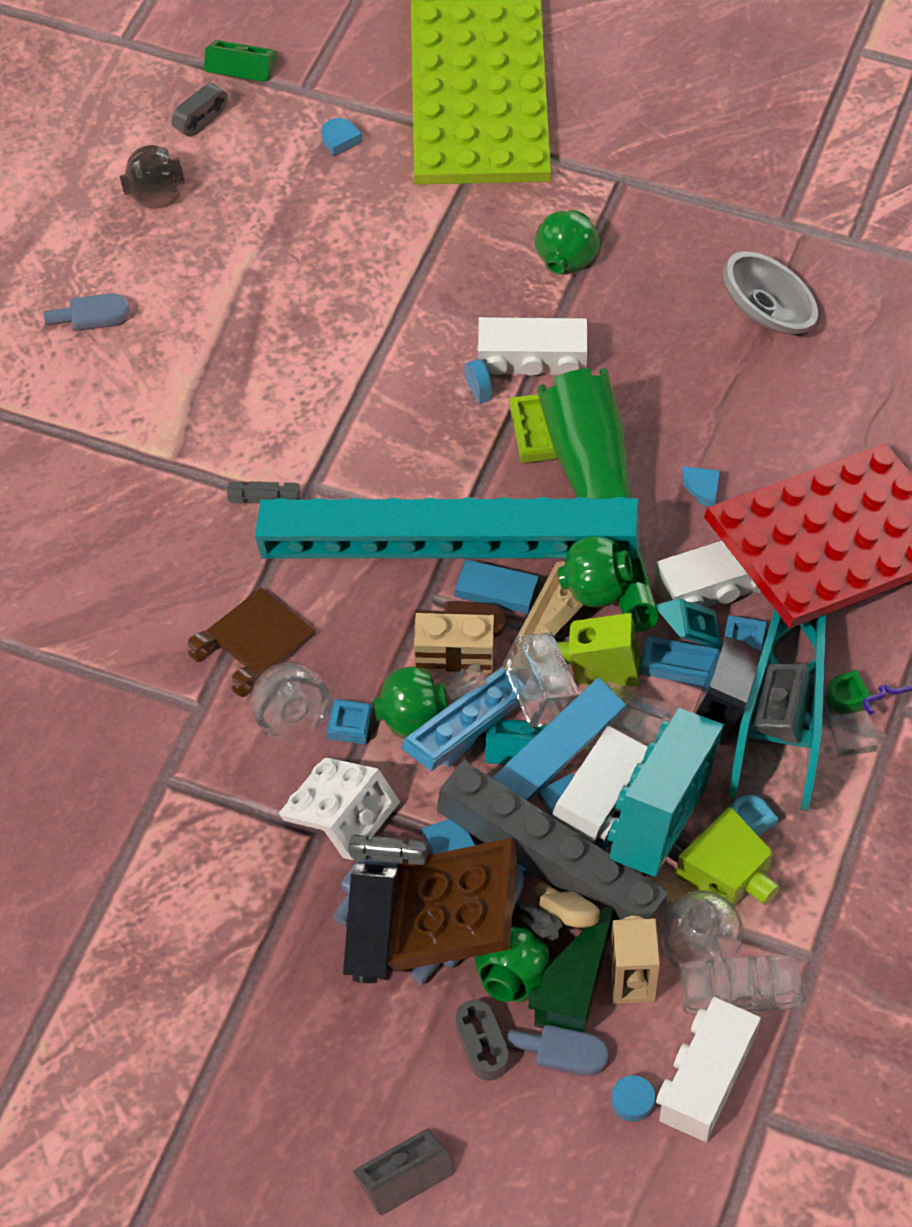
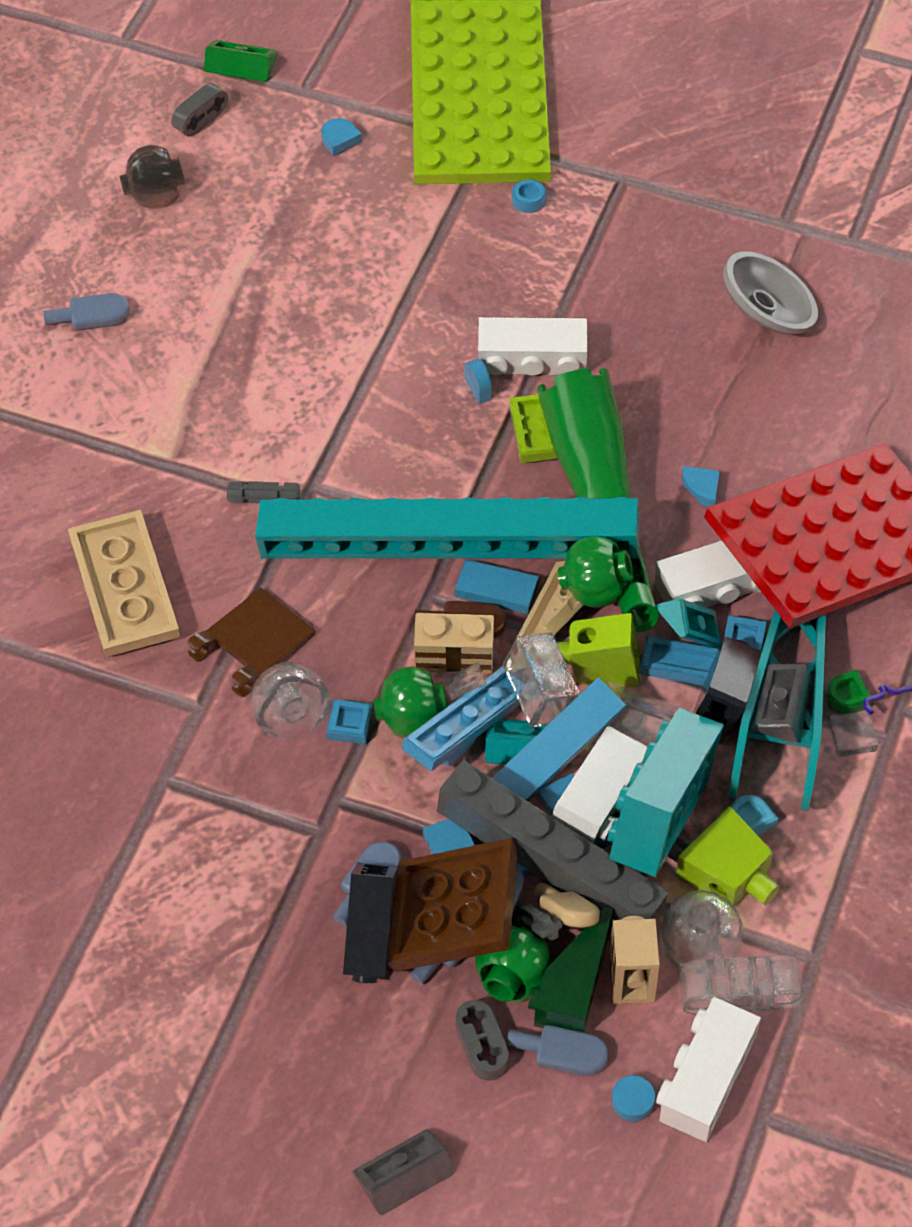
(123, 583): none -> tan plate
(342, 802): white bracket -> none
(388, 849): dark grey axle -> none
(528, 196): none -> dark azure tile
(567, 241): green plant -> none

